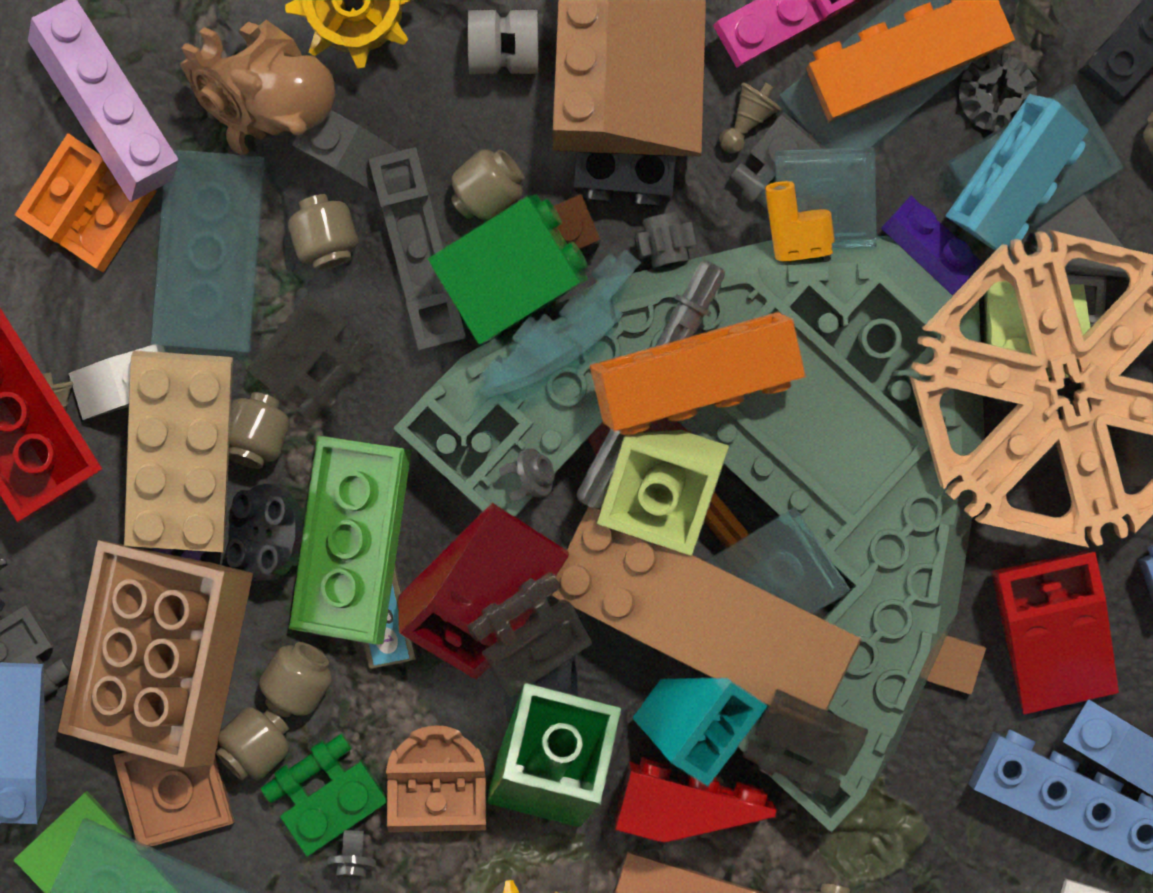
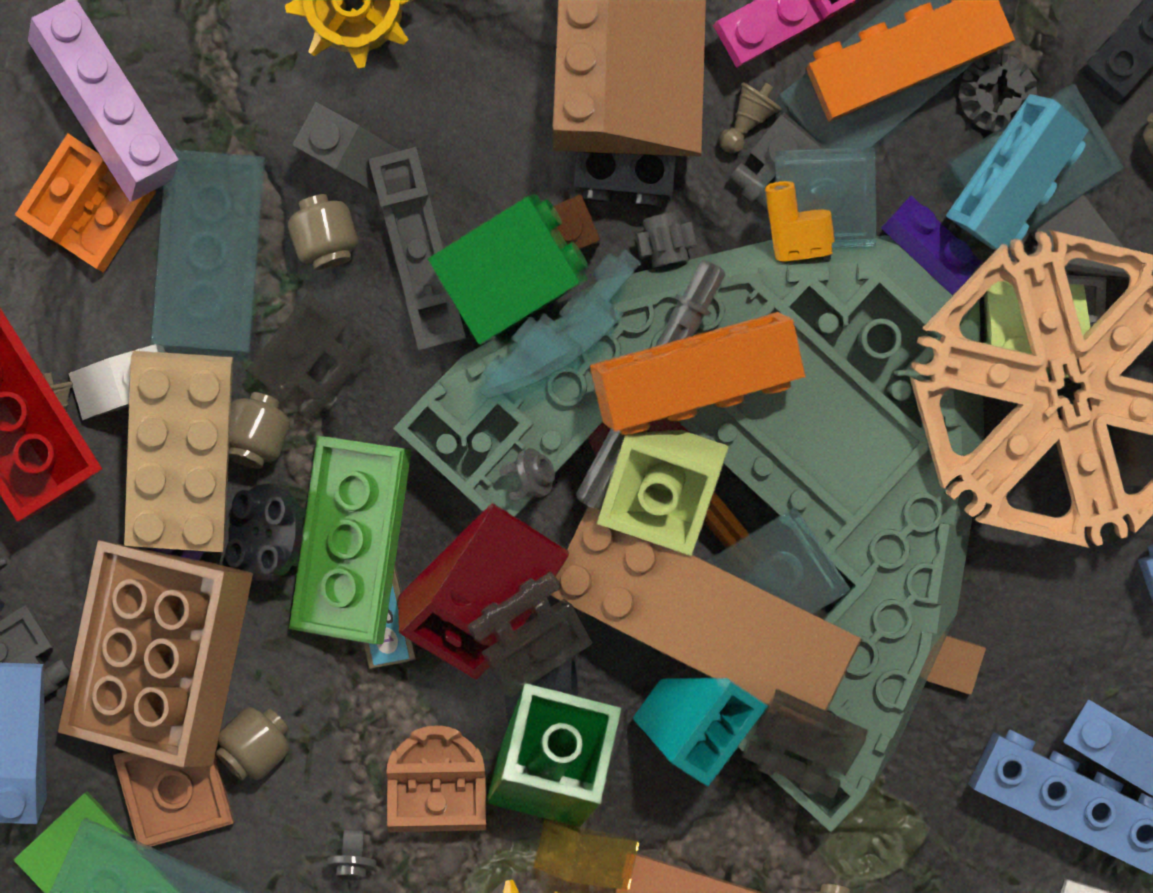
(261, 87): medium nougat helmet -> none
(295, 680): dark tan head -> none
(334, 806): green plate -> none
(484, 41): light grey wheel -> none
(487, 184): dark tan head -> none
(586, 855): none -> clear yellow slope
(677, 806): red slope -> none
(1057, 630): red slope -> none

